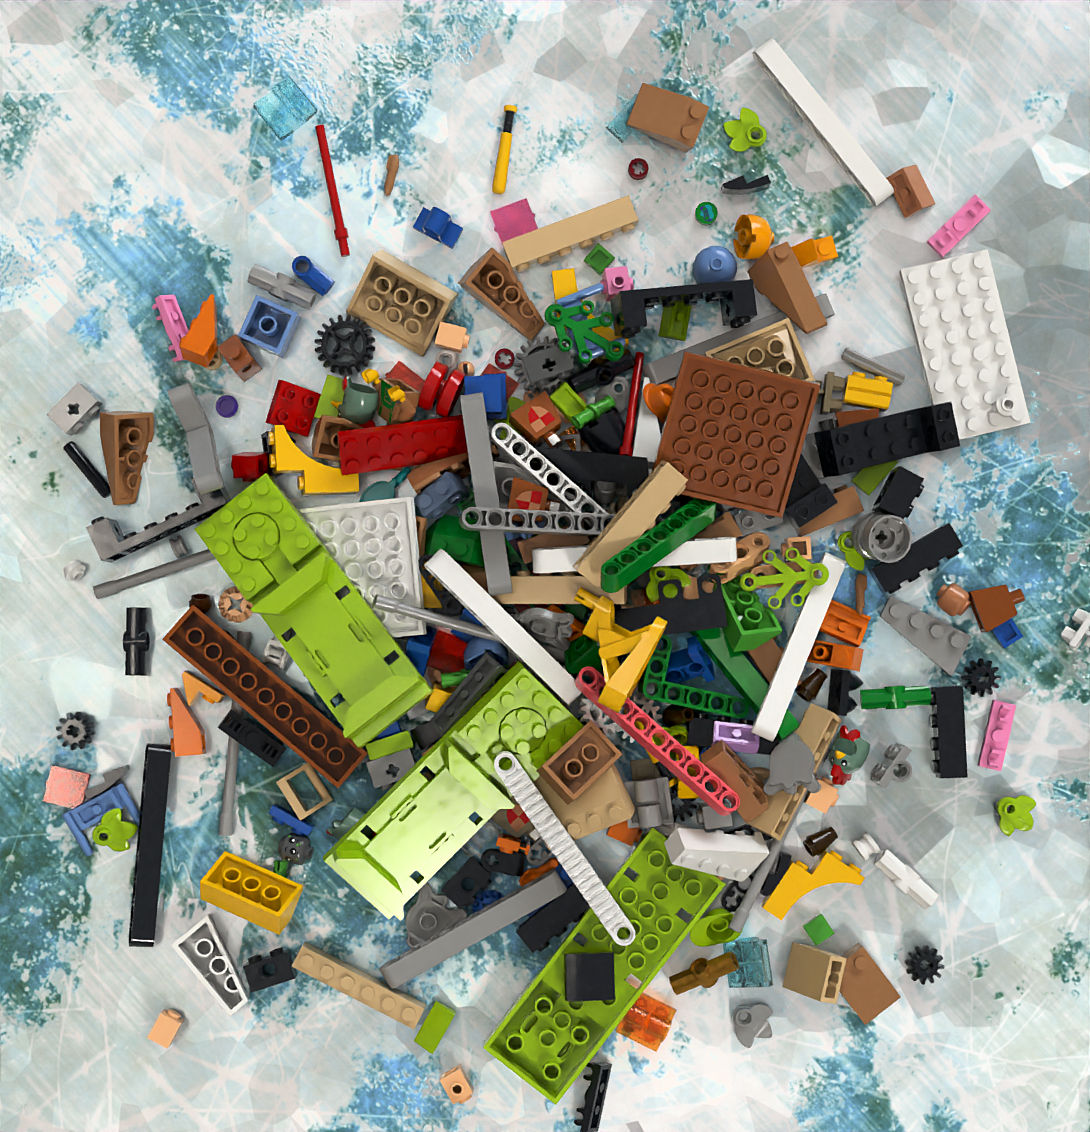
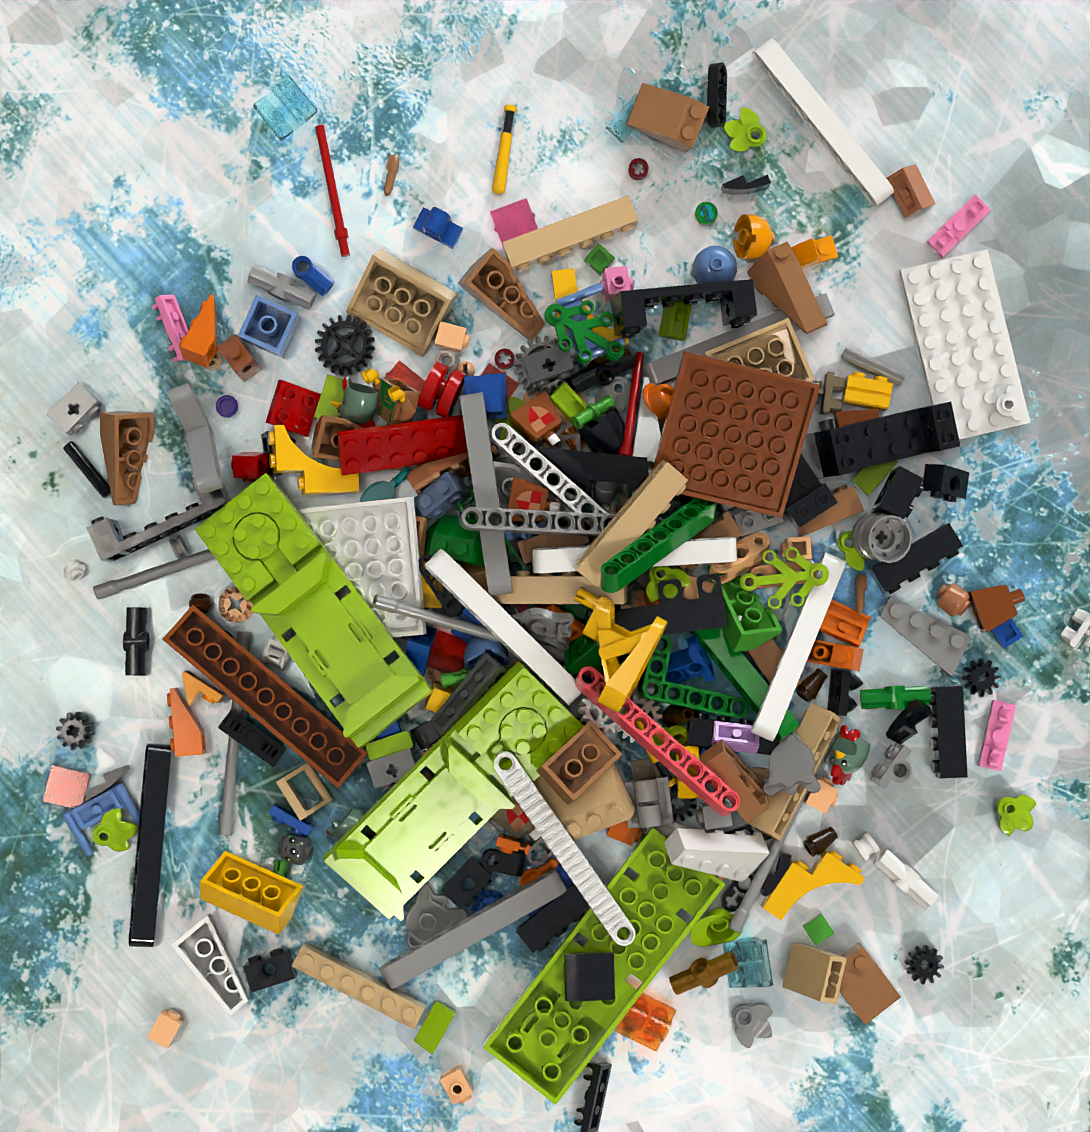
(717, 95): none -> black beam
(904, 724): none -> black slope
(945, 482): none -> black brick

